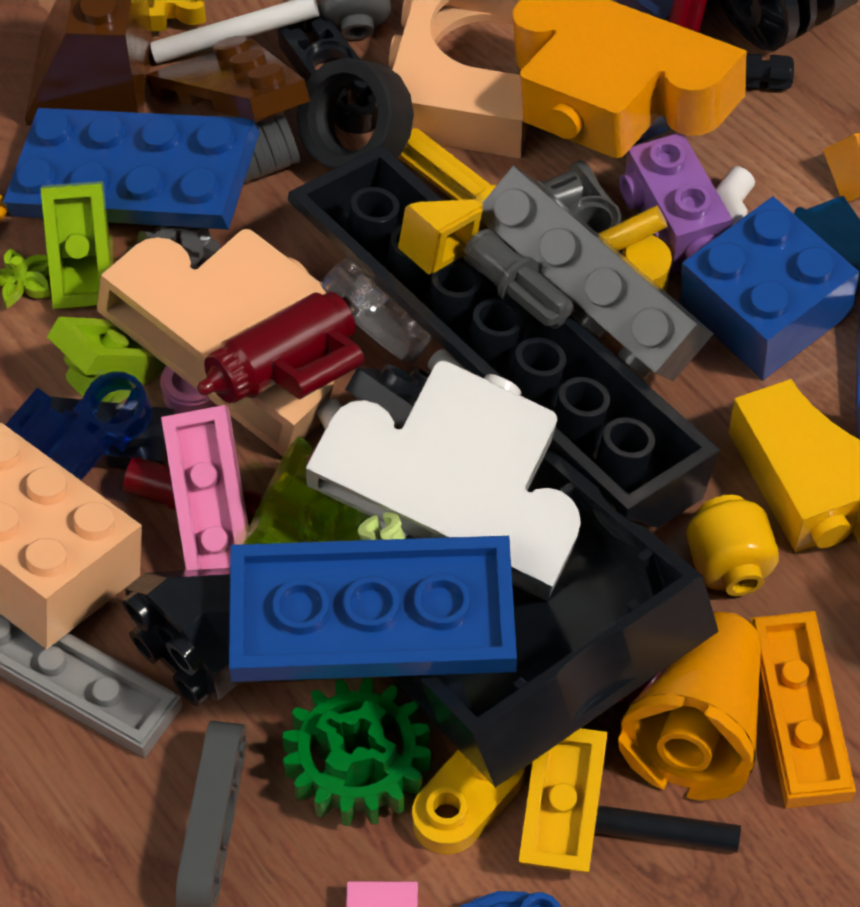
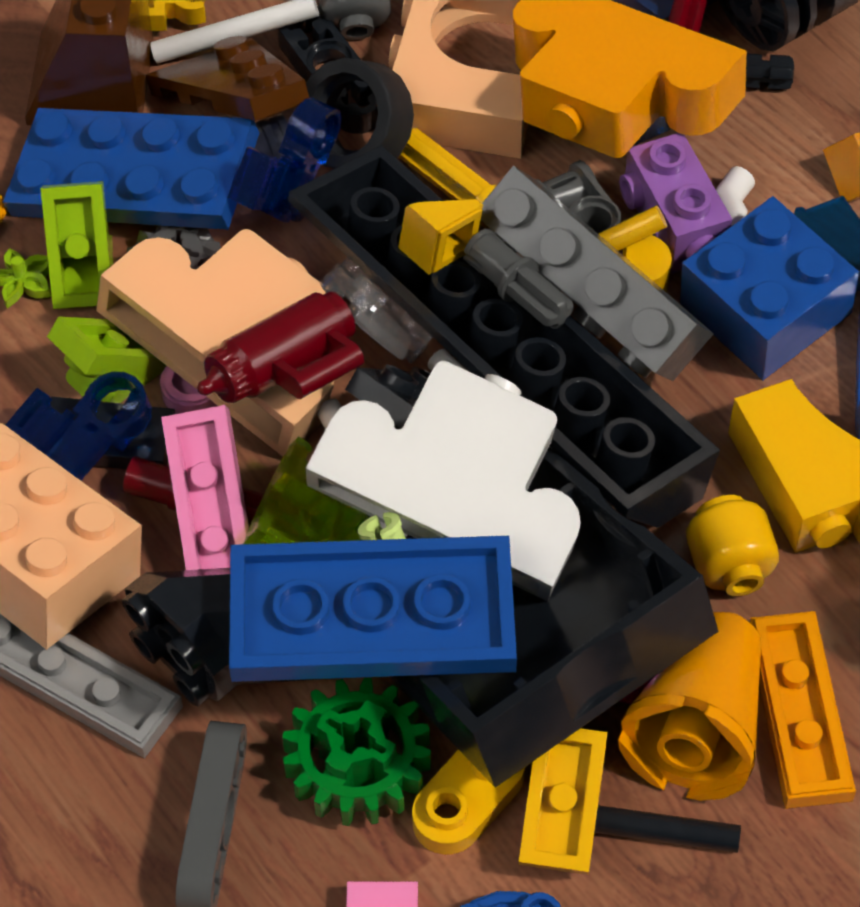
(266, 181): none -> clear blue piece

